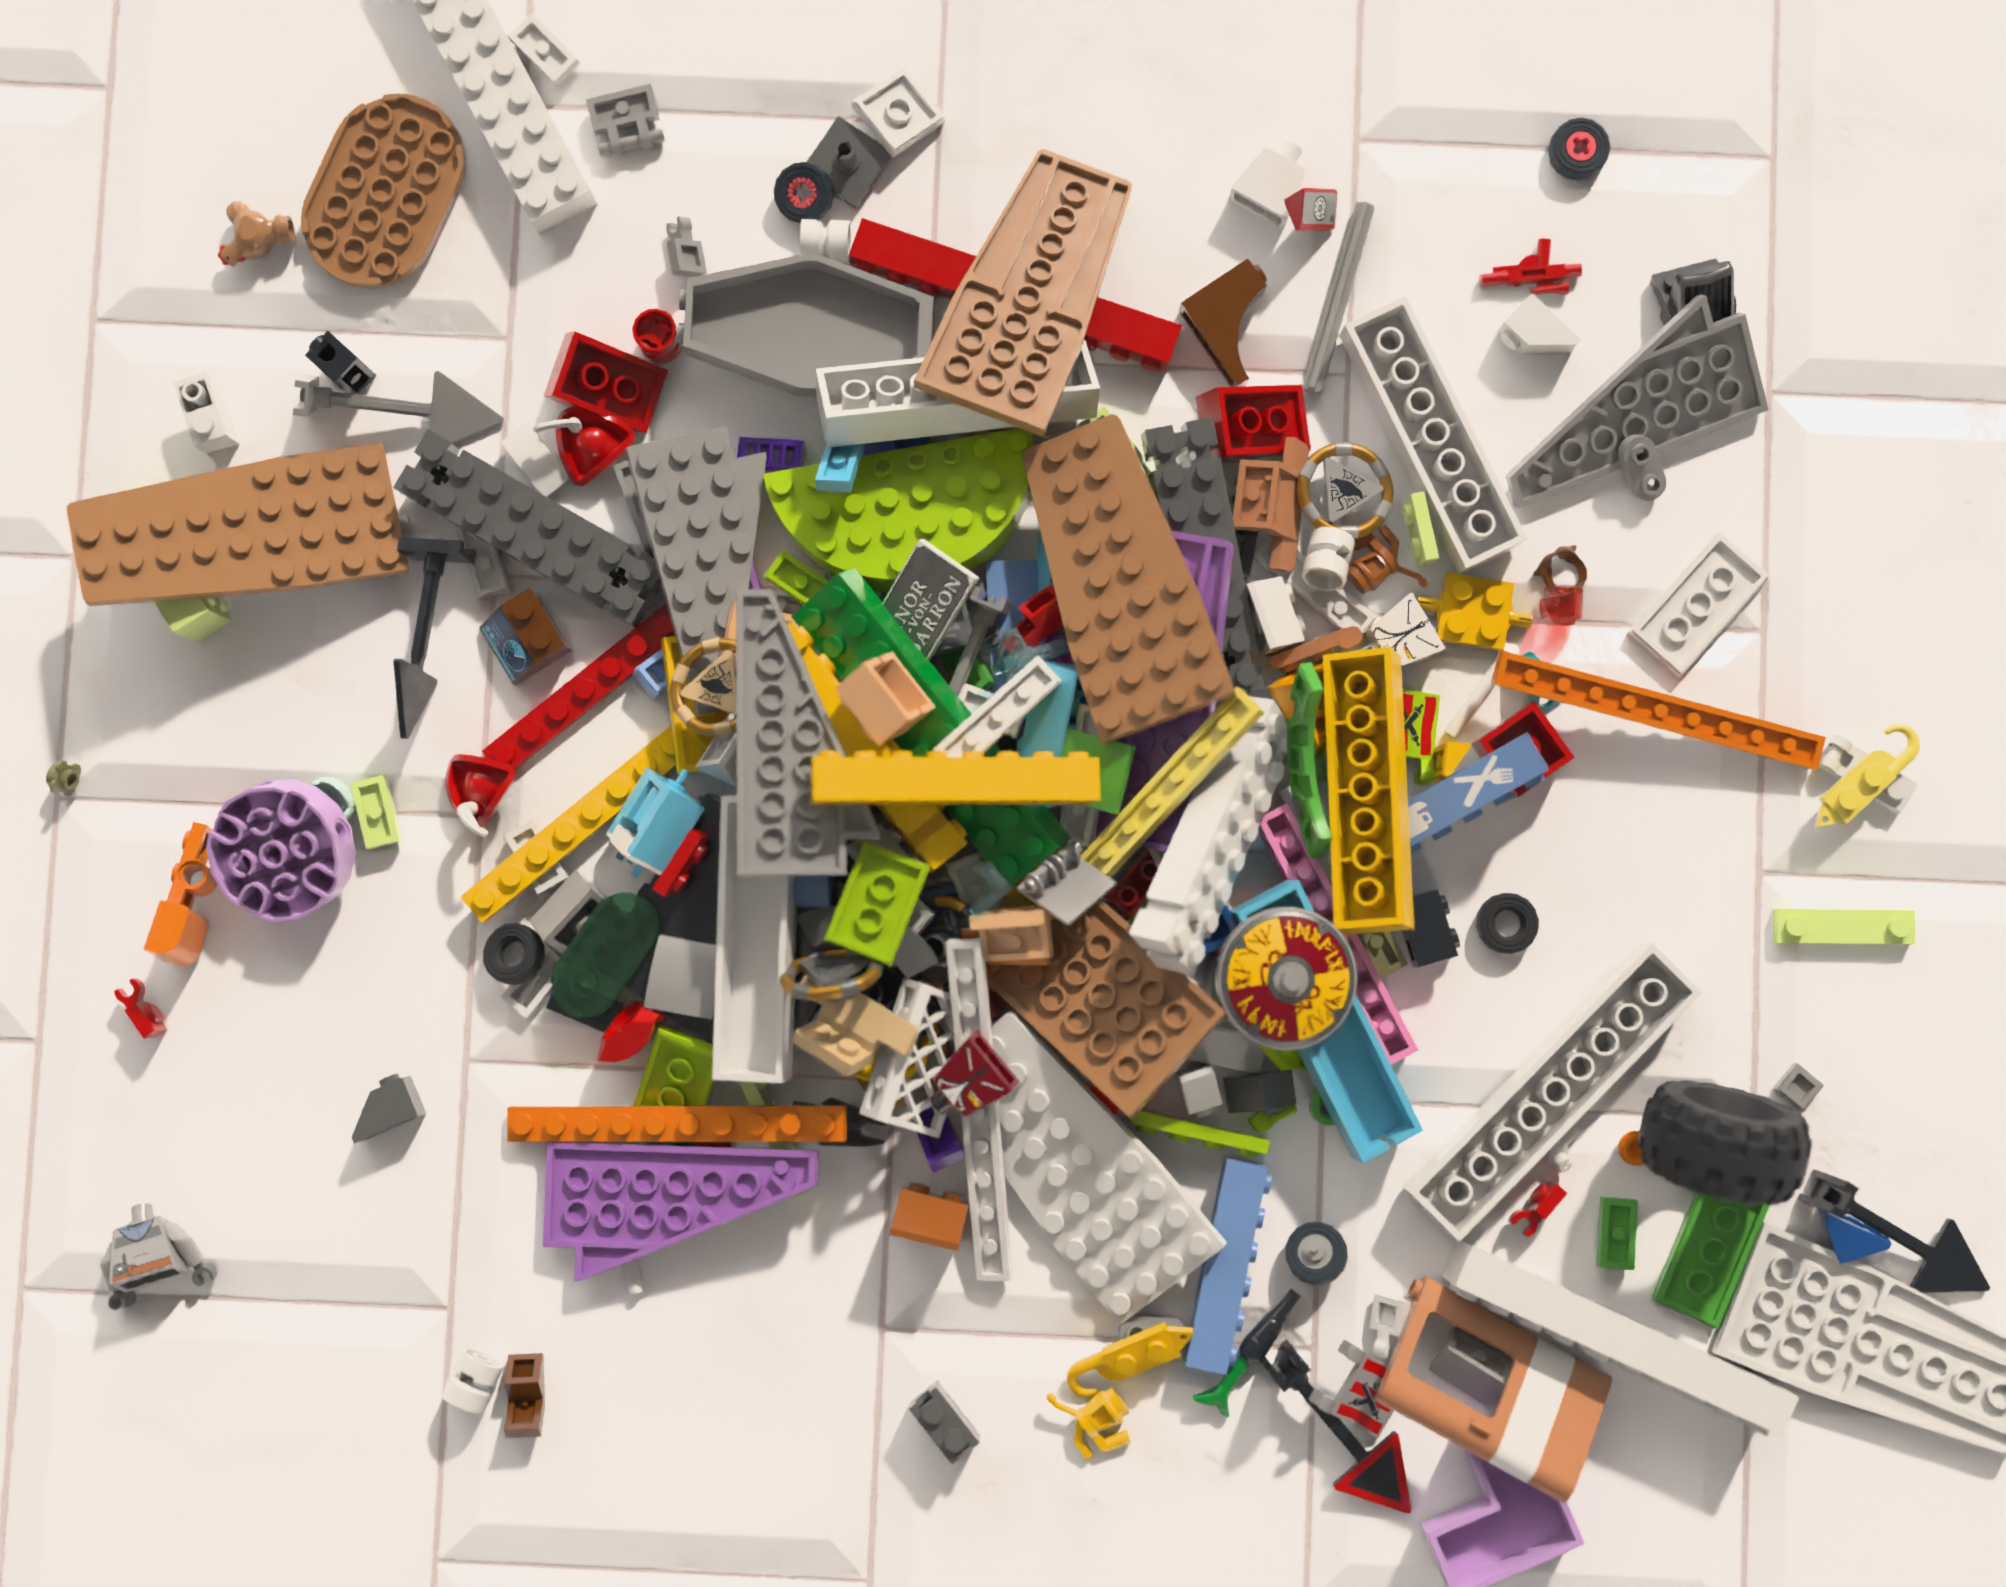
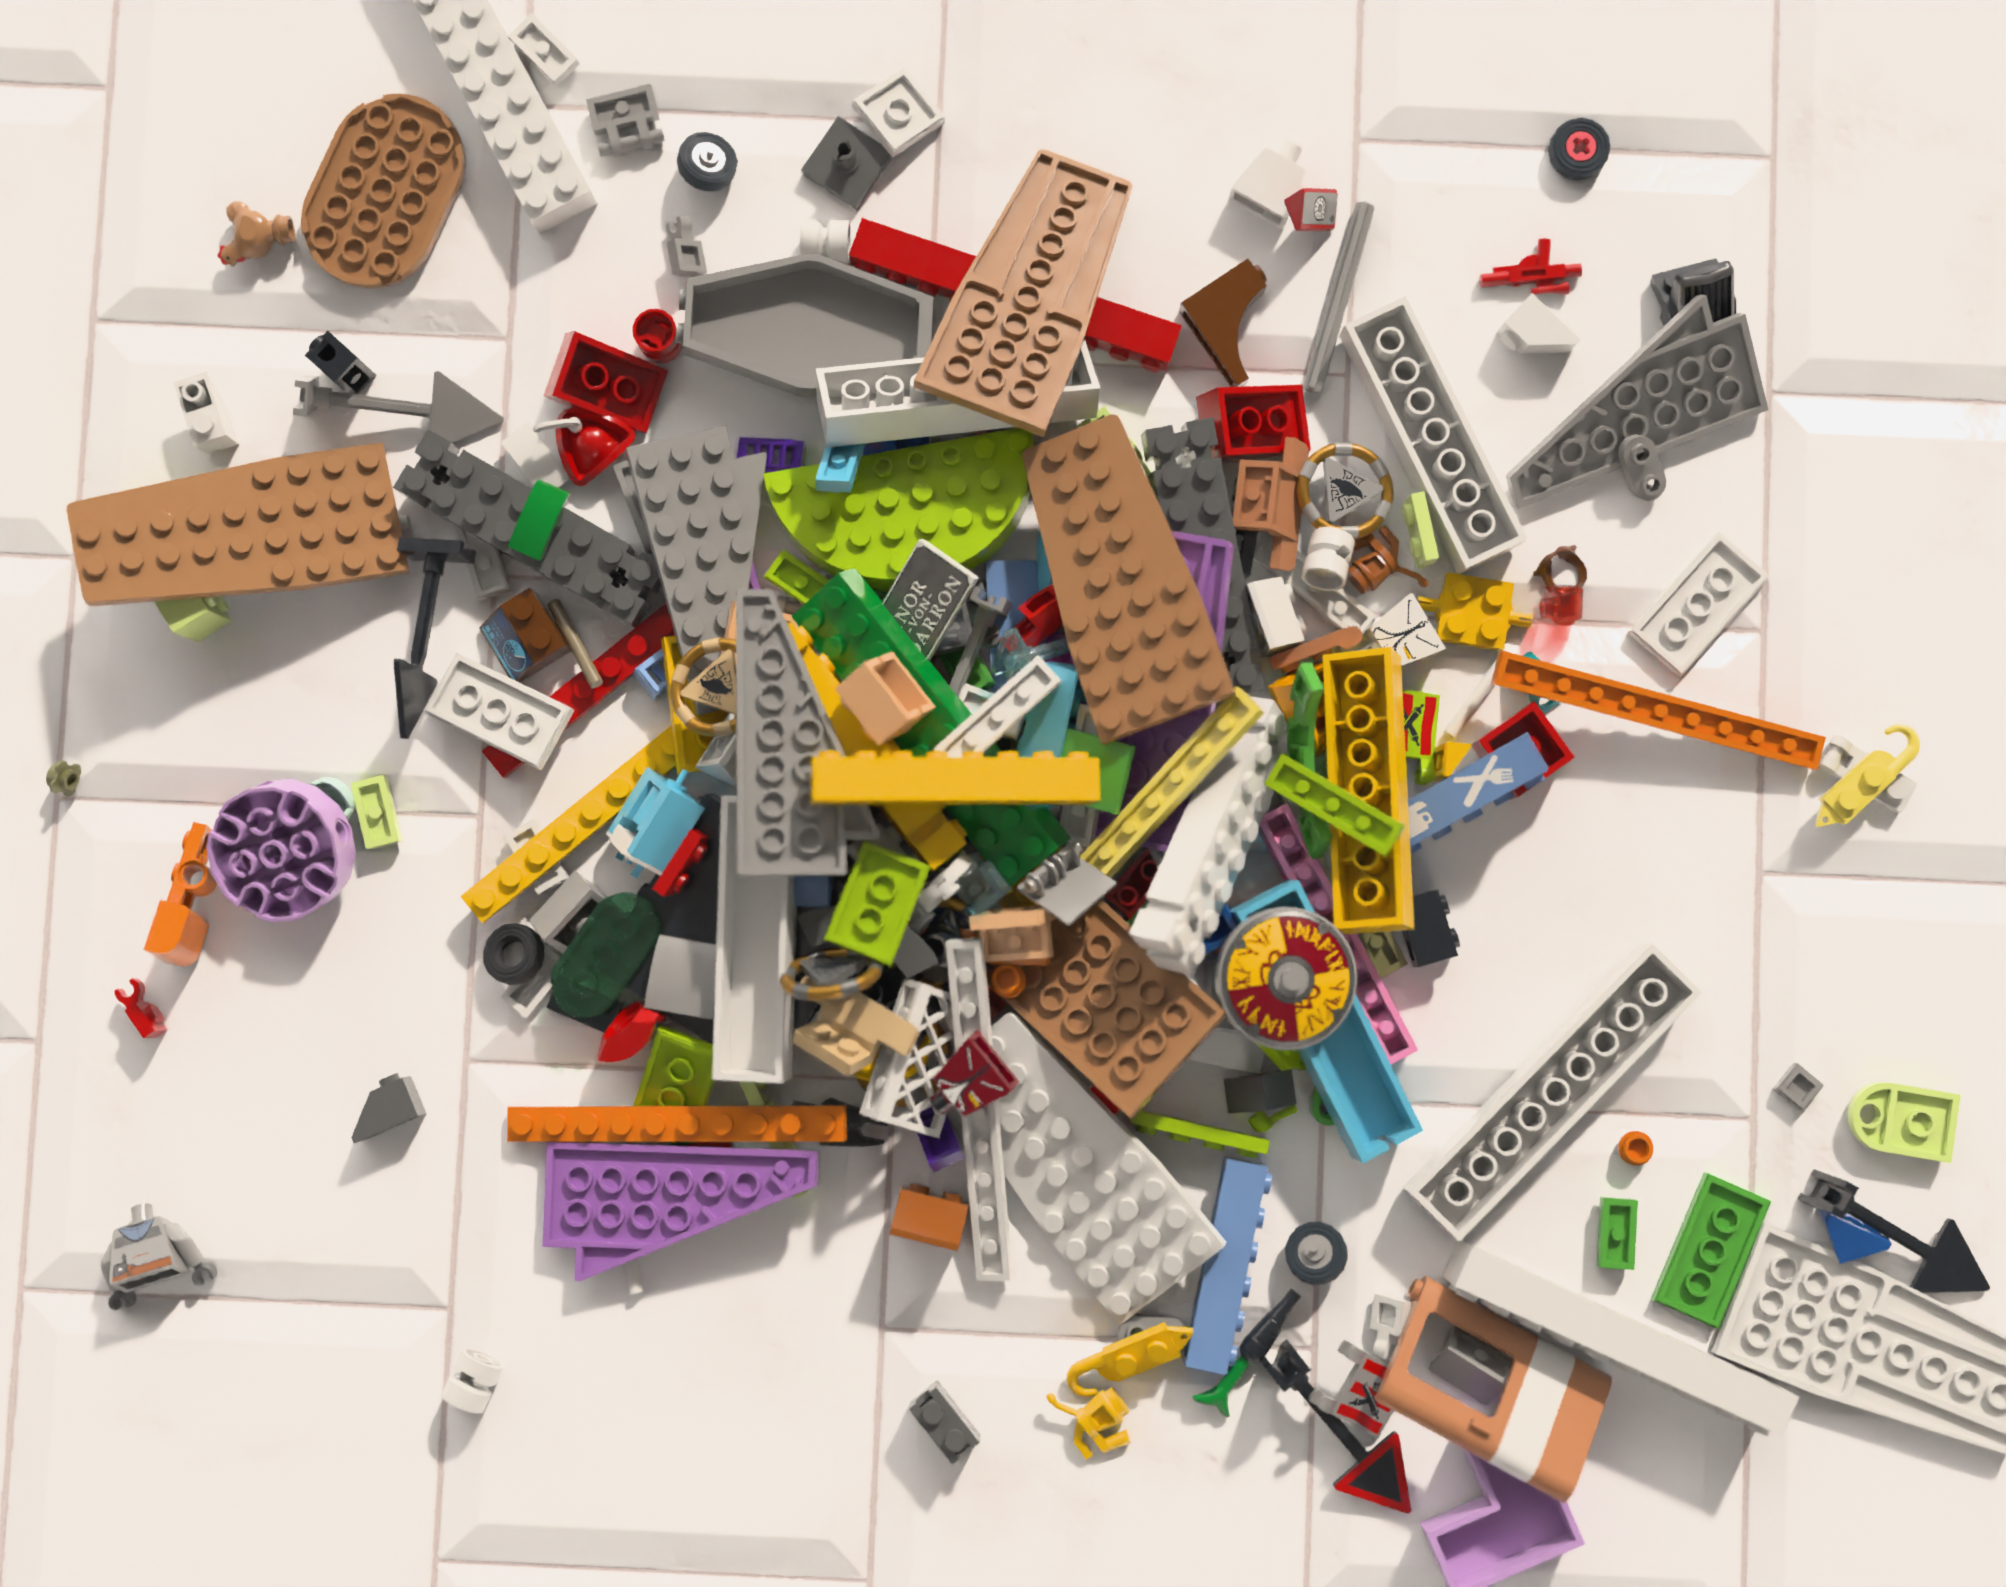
(477, 788): red hat -> none
(499, 711): none -> white tile
(526, 1395): reddish brown slope -> none
(538, 519): none -> green slope
(575, 643): none -> dark tan bar
(707, 161): none -> black wheel
(791, 180): black bush -> none
(945, 882): none -> white plate
(1008, 981): none -> orange plate
(1199, 1089): white slope -> none
(1334, 805): none -> lime plate
(1528, 923): black tyre -> none
(1544, 1201): red plate -> none
(1558, 1155): white arm -> none
(1725, 1142): black tyre -> none
(1844, 926): yellowish green plate -> none
(1906, 1120): none -> yellowish green plate

